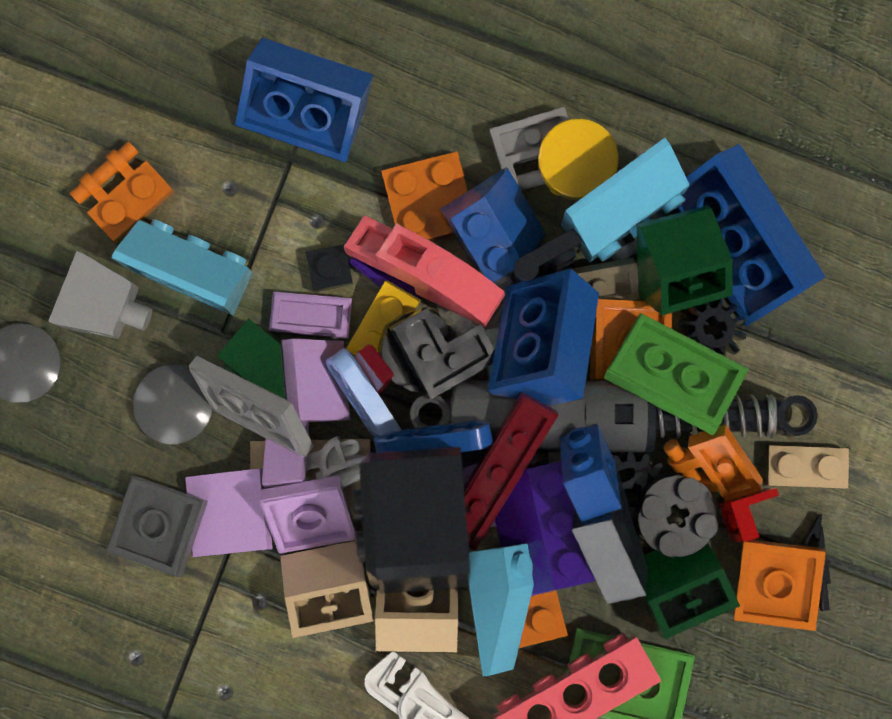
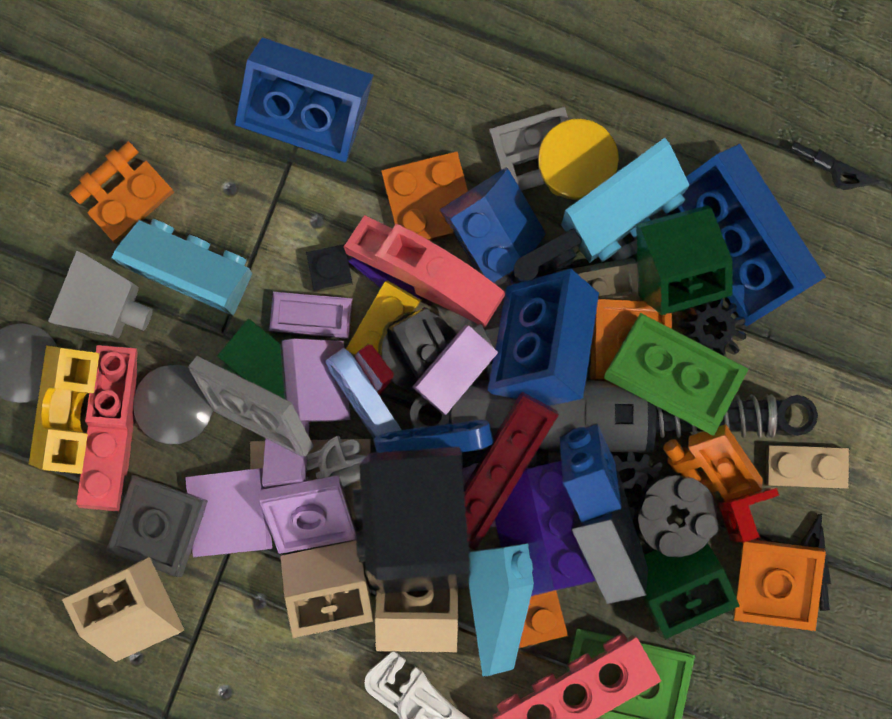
(57, 433): none -> yellow arch
(109, 429): none -> coral slope
(124, 611): none -> tan slope
(455, 369): none -> lavender tile
(837, 168): none -> black hand

